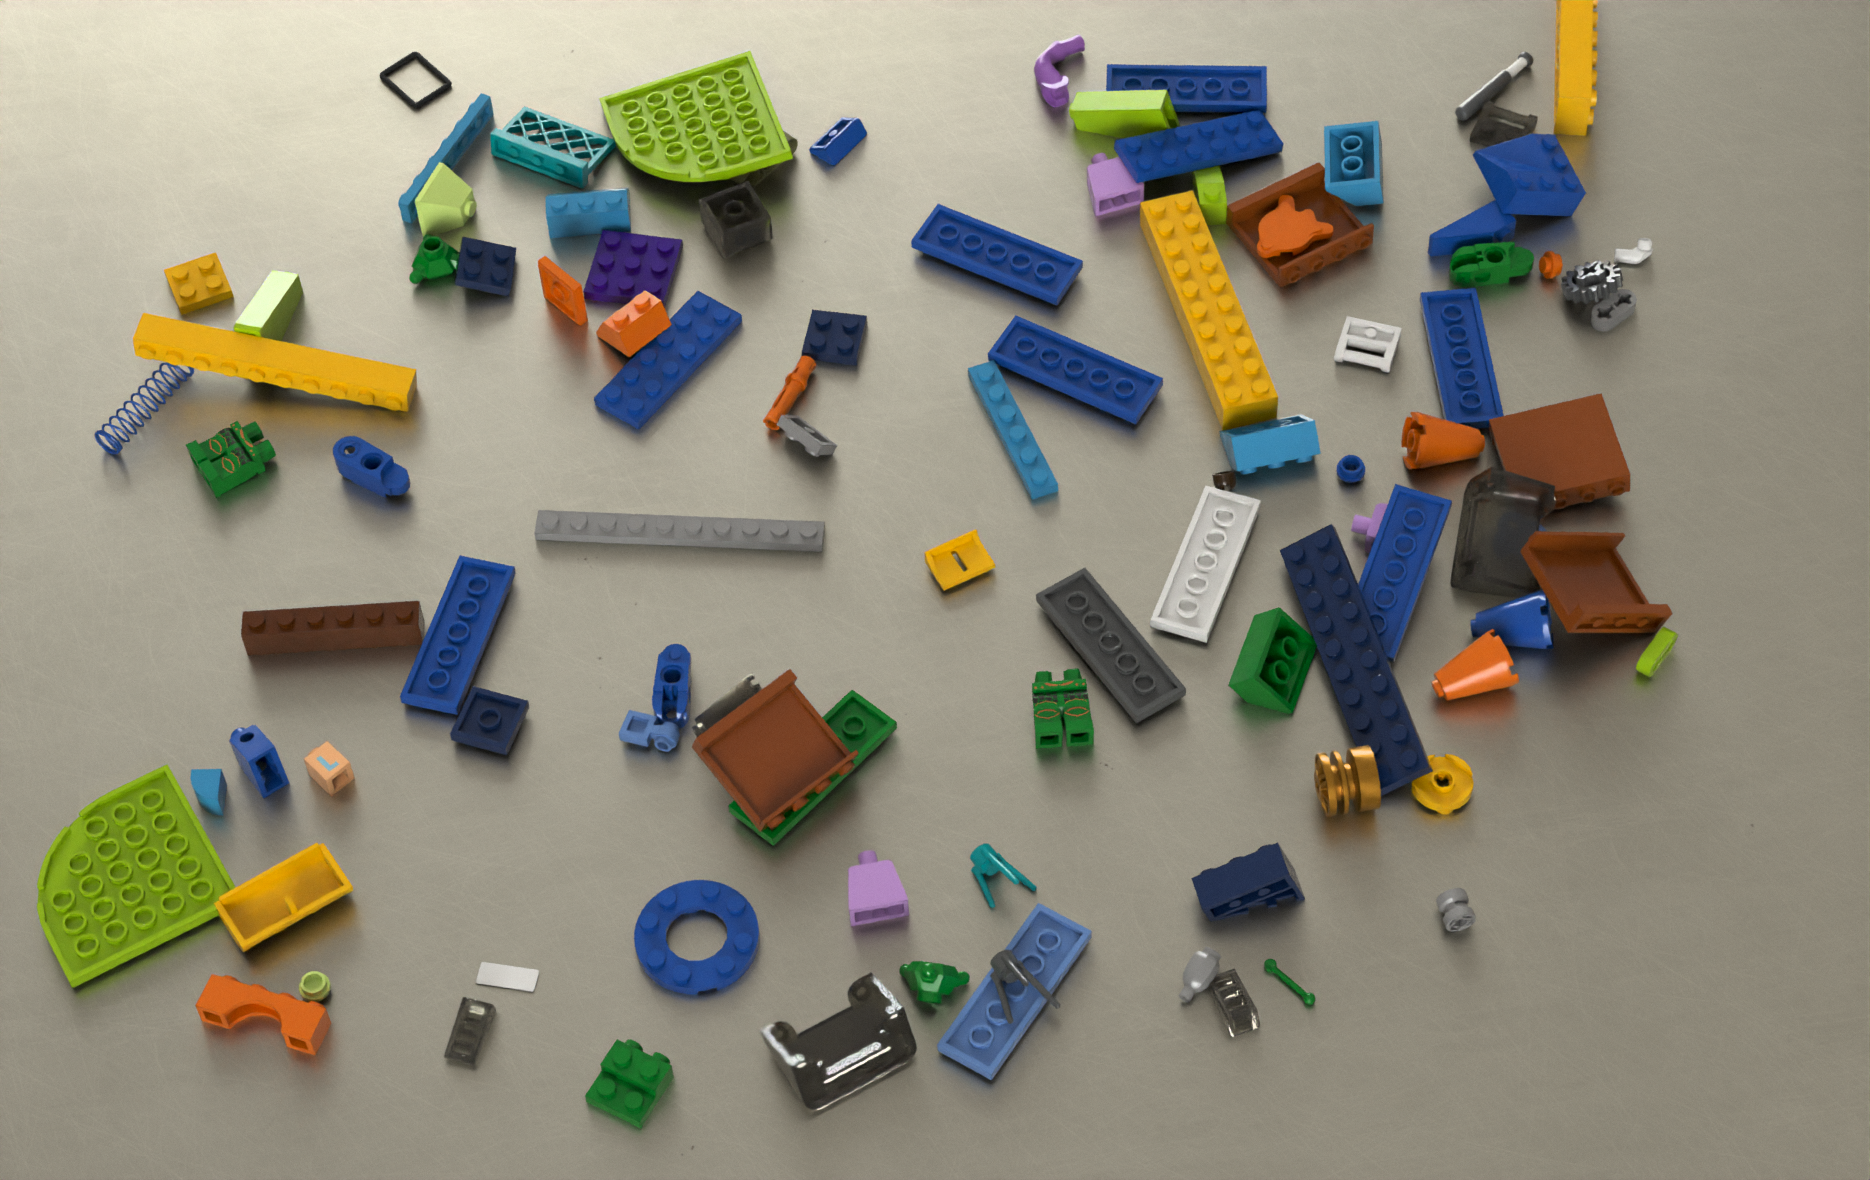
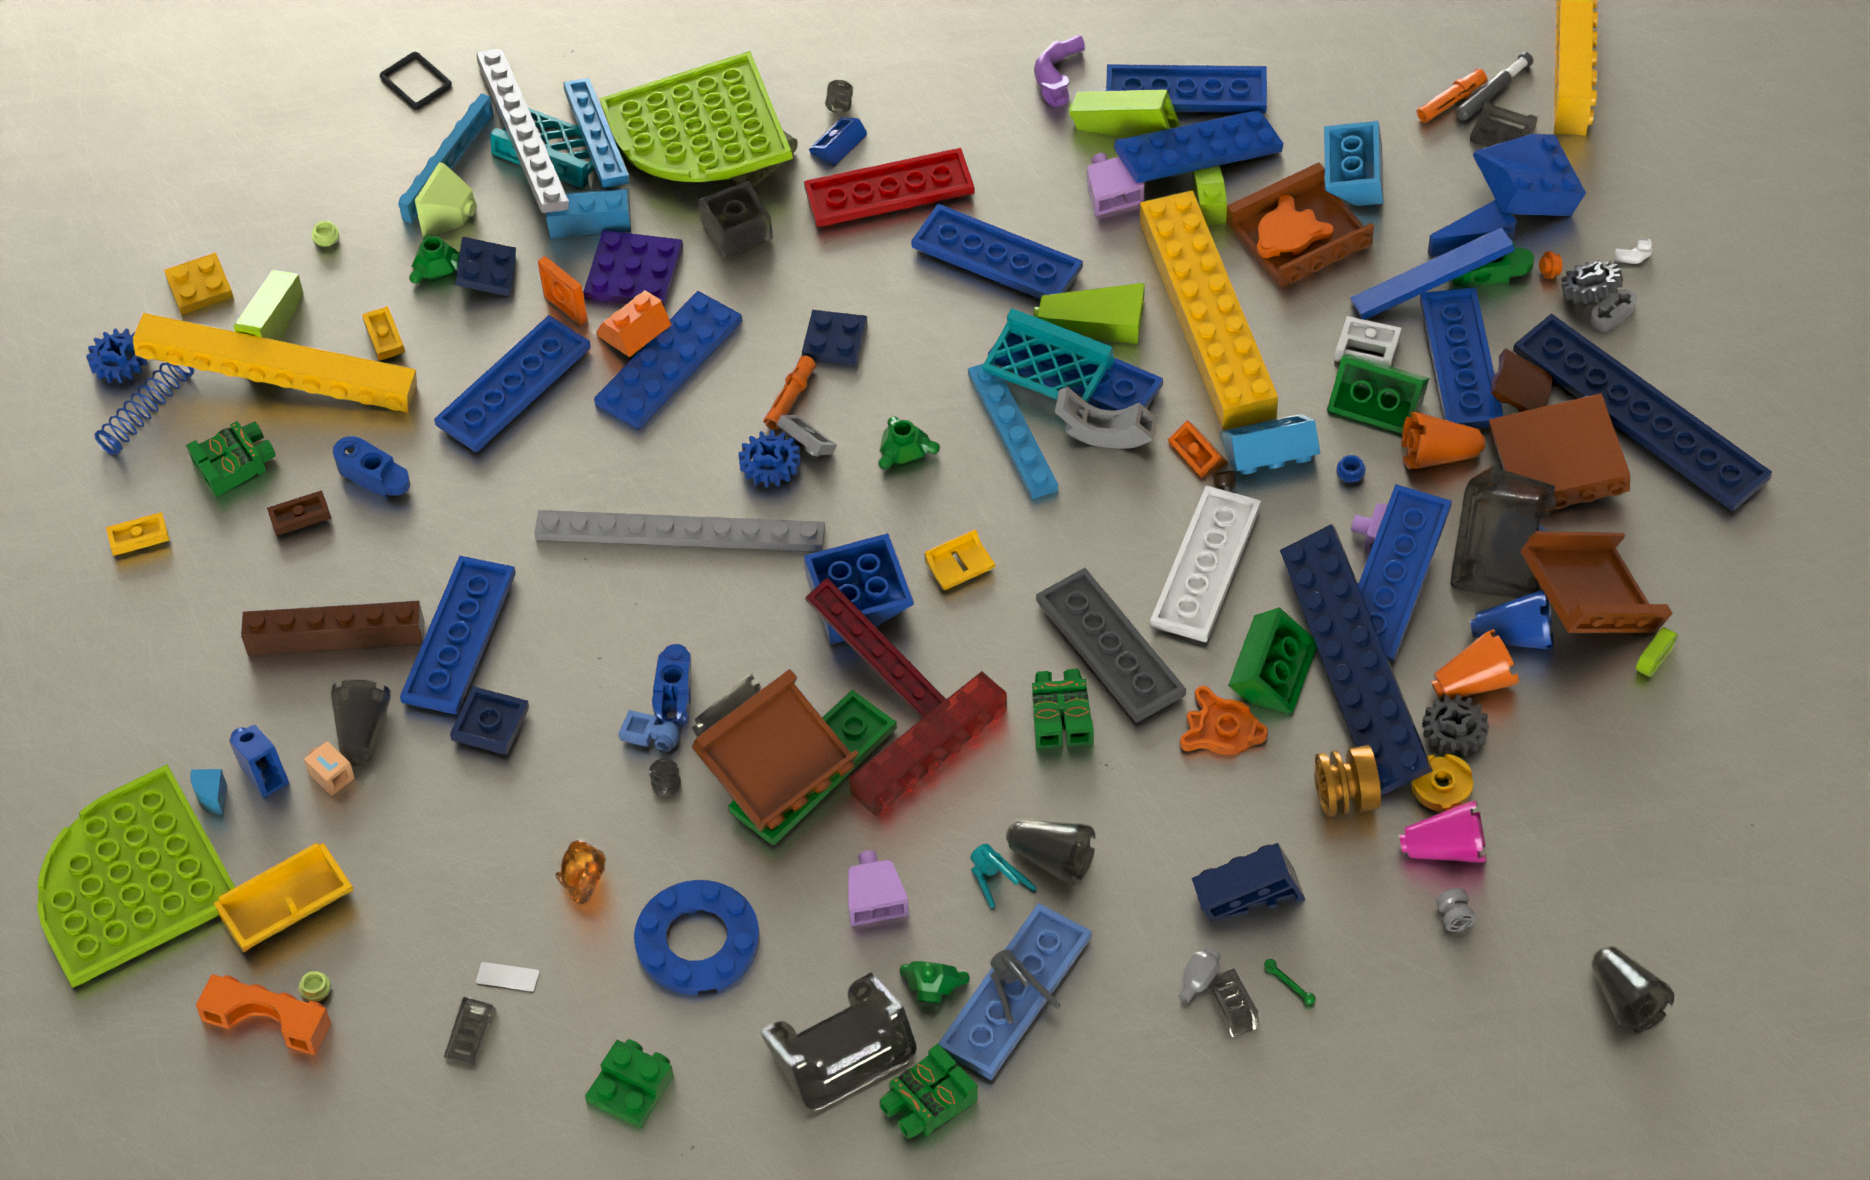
(115, 356): none -> blue gear
(137, 533): none -> yellow plate
(299, 513): none -> reddish brown plate
(325, 233): none -> yellowish green plate
(358, 717): none -> clear smoke cone
(383, 333): none -> yellow plate
(512, 383): none -> blue plate
(522, 131): none -> plate
(581, 870): none -> clear orange hair
(596, 133): none -> dark azure plate
(663, 770): none -> clear smoke wheel
(769, 458): none -> blue gear
(839, 96): none -> clear smoke wheel
(866, 575): none -> blue slope
(874, 648): none -> dark red tile
(889, 187): none -> red plate
(904, 443): none -> green rock
(928, 743): none -> clear red brick
(929, 1093): none -> green hips
(1052, 337): none -> teal fence
(1054, 846): none -> clear smoke cone
(1098, 313): none -> lime slope
(1105, 428): none -> light grey arch
(1197, 450): none -> orange slope
(1221, 725): none -> orange tile
(1376, 392): none -> green slope
(1432, 273): none -> blue tile
(1447, 836): none -> dark pink cone
(1455, 725): none -> dark grey gear
(1460, 90): none -> orange pin
(1520, 382): none -> reddish brown slope
(1631, 990): none -> clear smoke cone
(1644, 412): none -> dark blue plate

